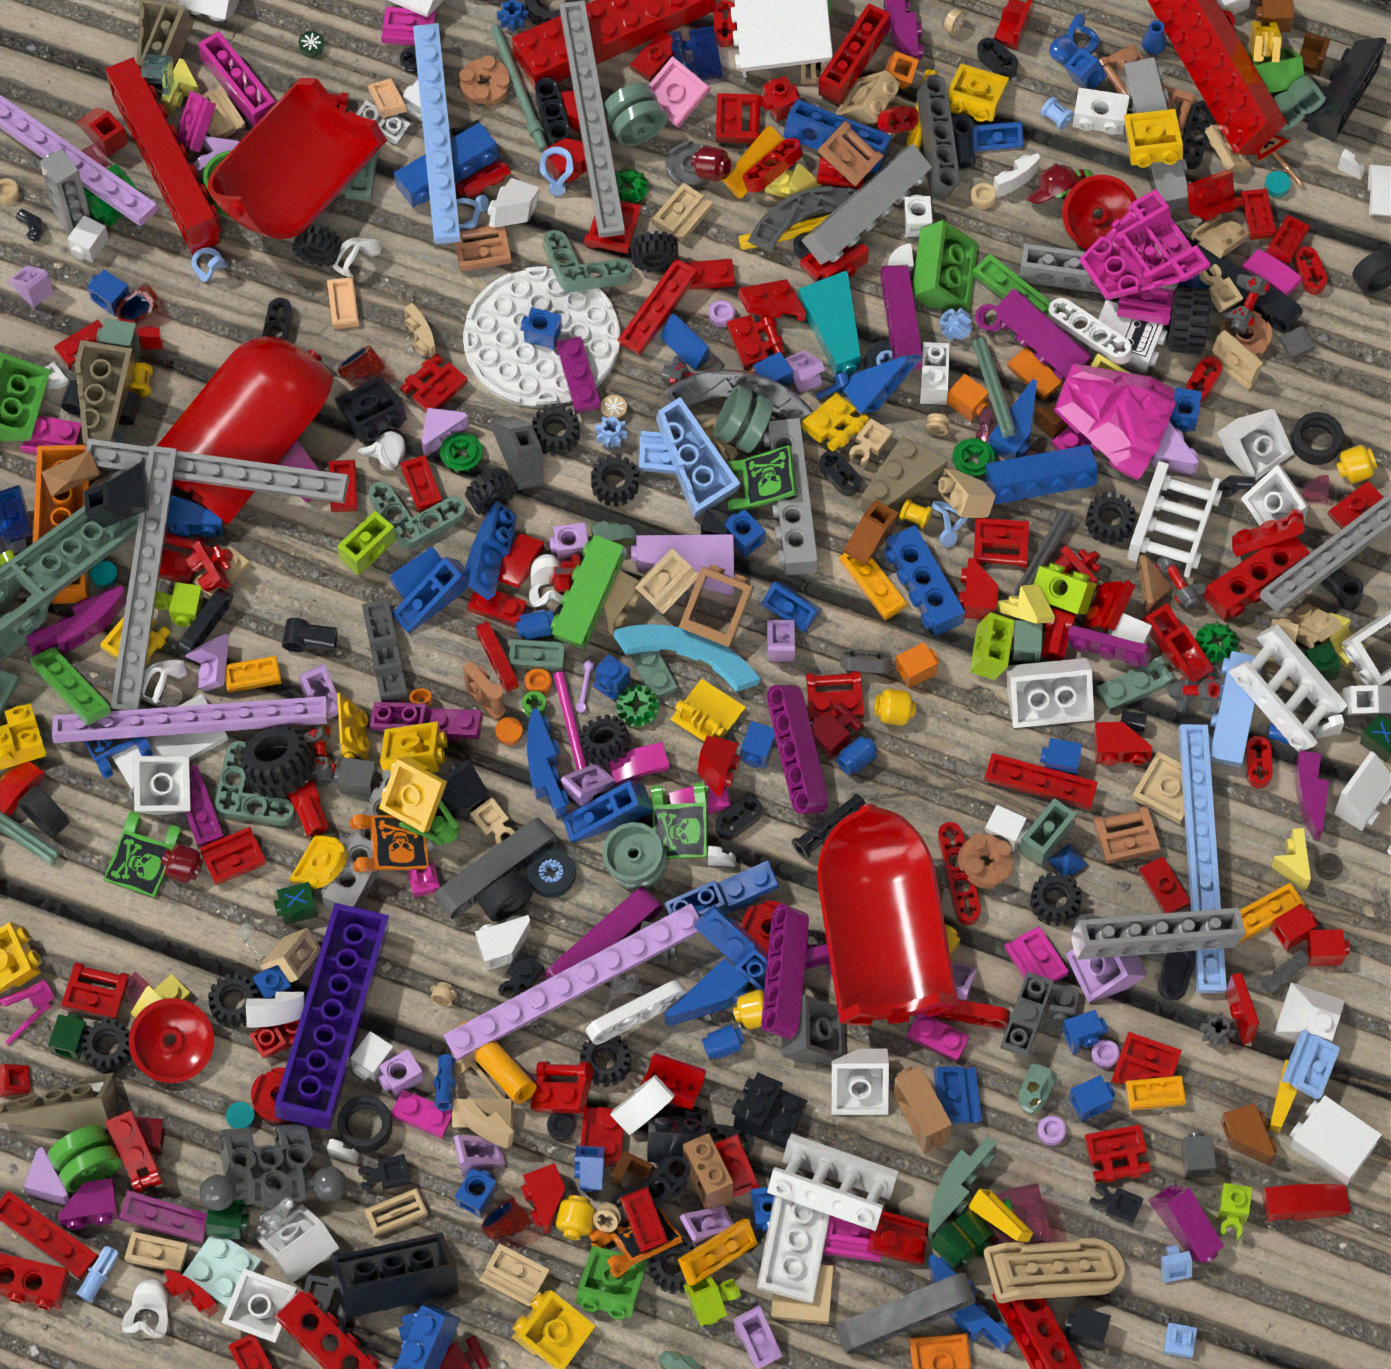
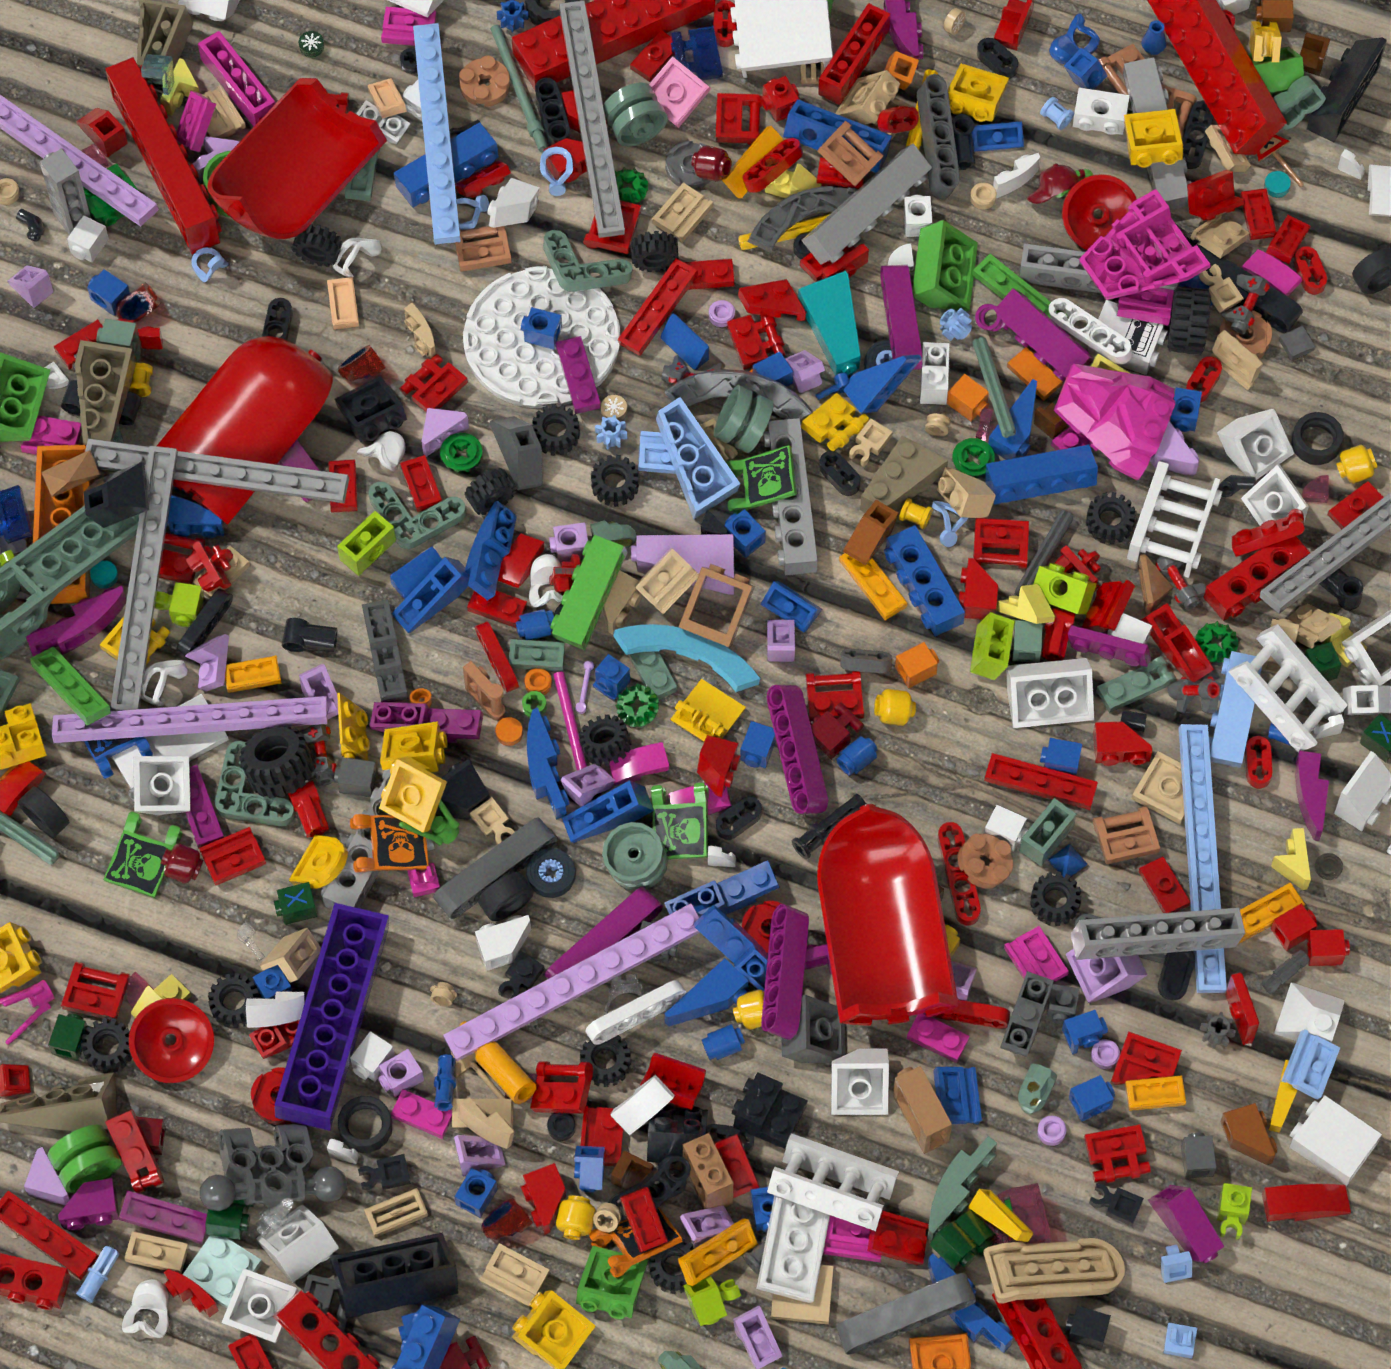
(240, 1115): teal tile -> none

